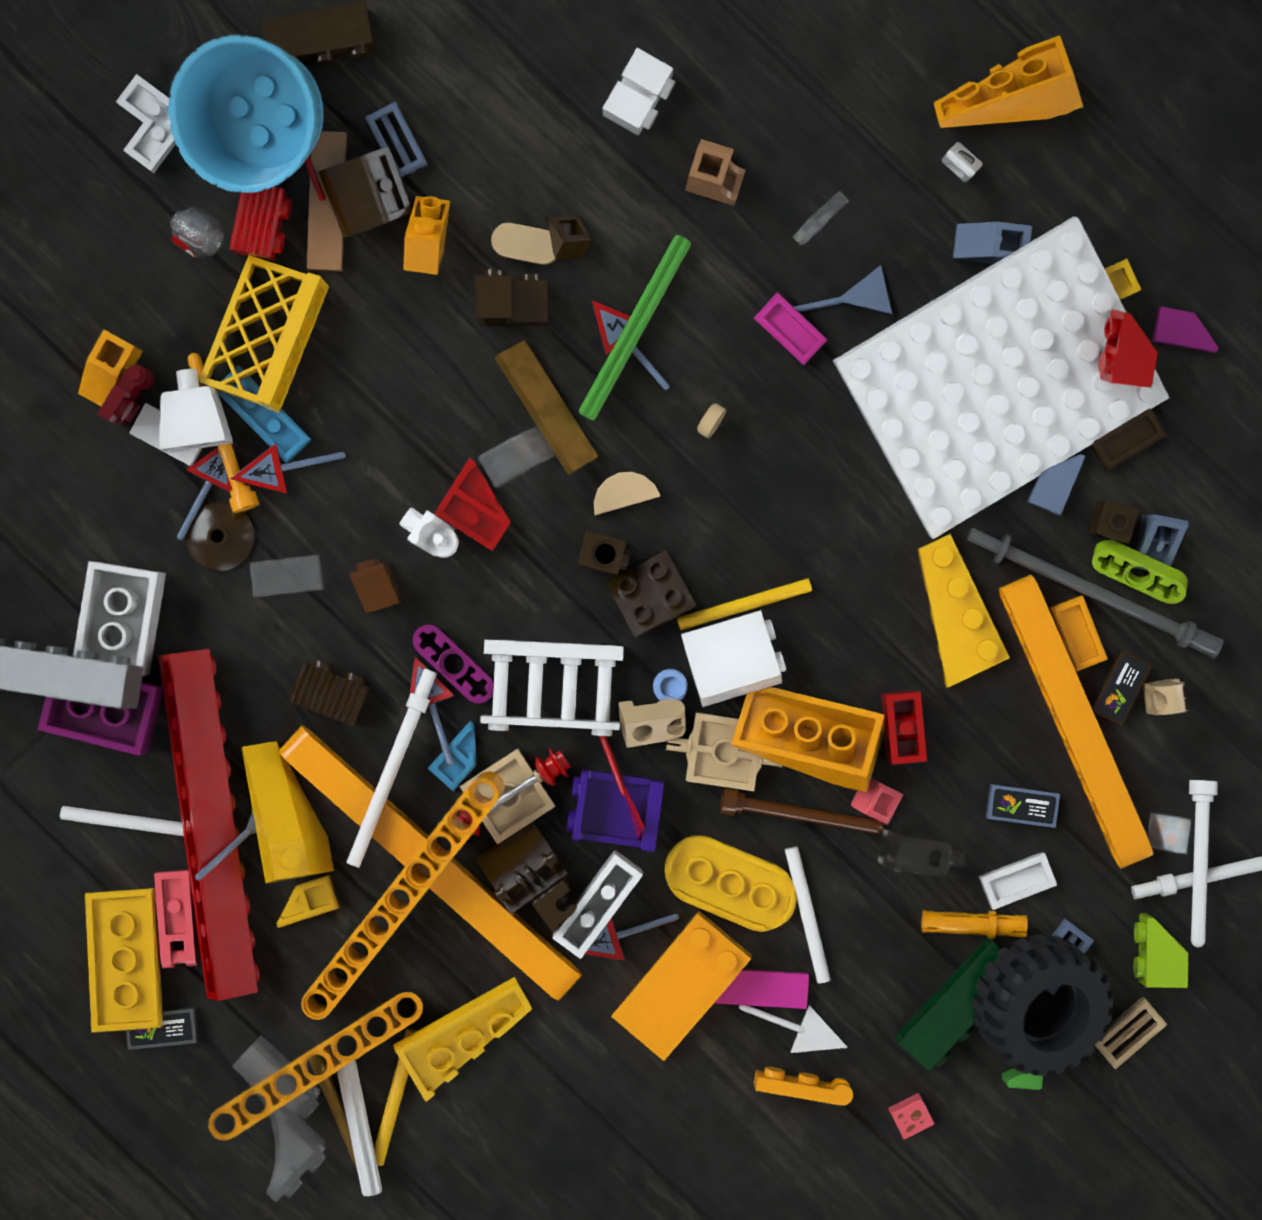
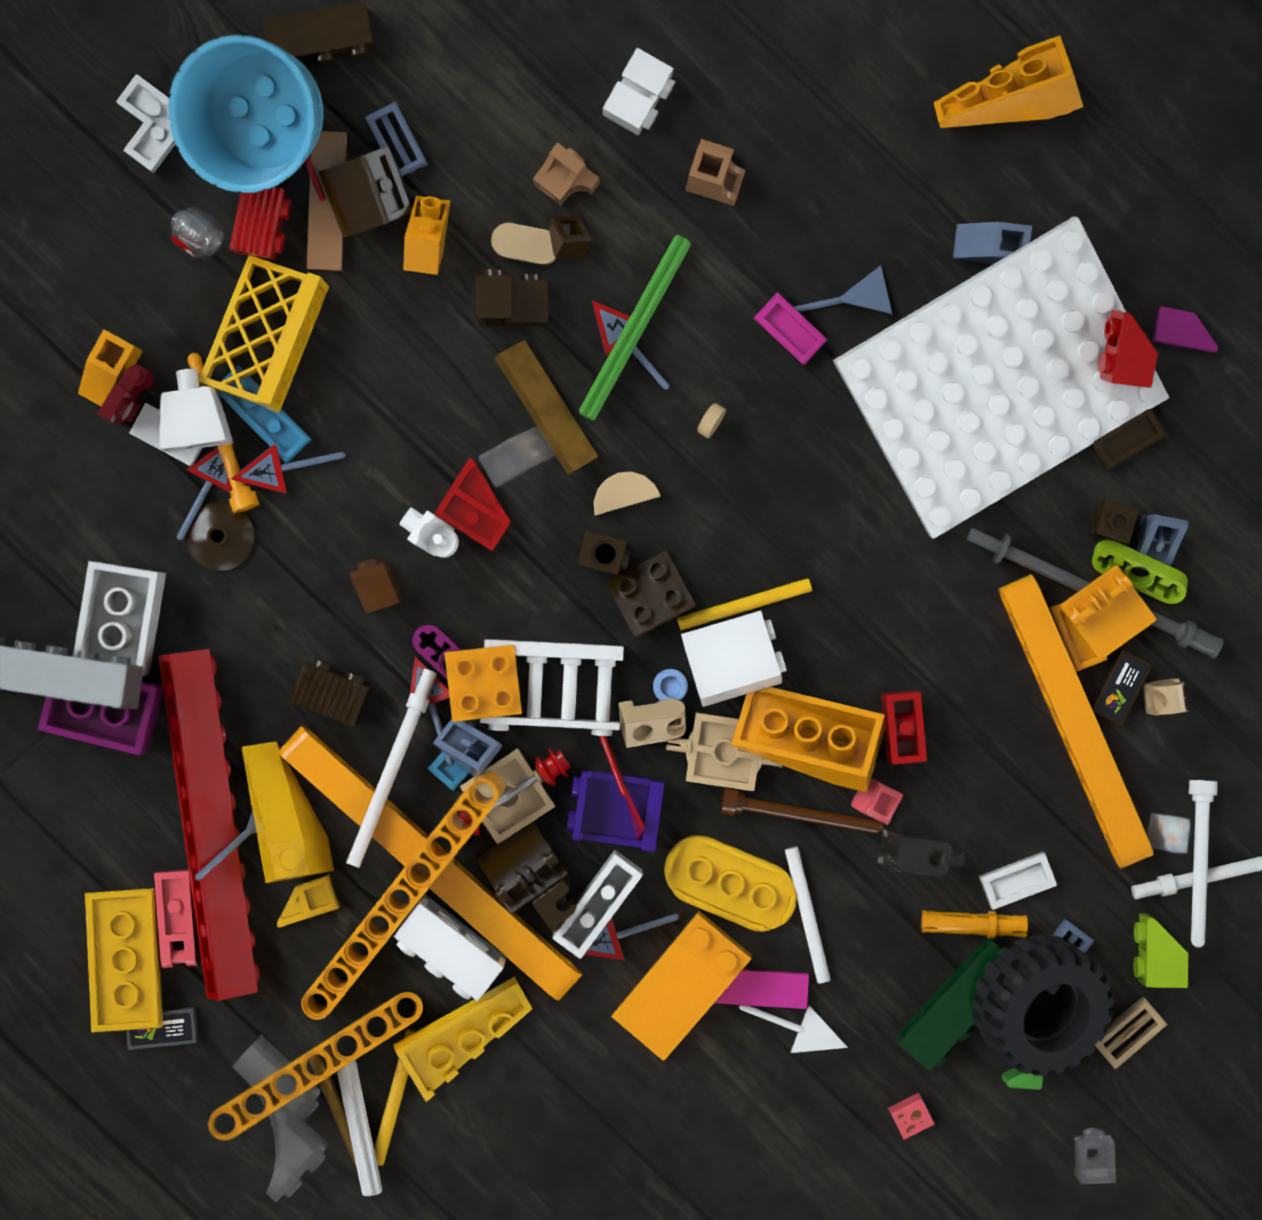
(121, 820): white bar -> none
(286, 576): clear tile -> none
(450, 948): none -> white brick
(467, 746): none -> sand blue slope
(483, 683): none -> light orange hinge
(564, 174): none -> medium nougat brick
(804, 1086): light orange plate -> none
(820, 218): clear tile -> none
(961, 162): white slope -> none
(961, 621): yellow wing -> none
(1022, 805): tile -> none
(1055, 485): sand blue tile -> none
(1098, 1168): none -> clear brick
(1108, 612): none -> light orange hinge
(1123, 279): yellow plate -> none

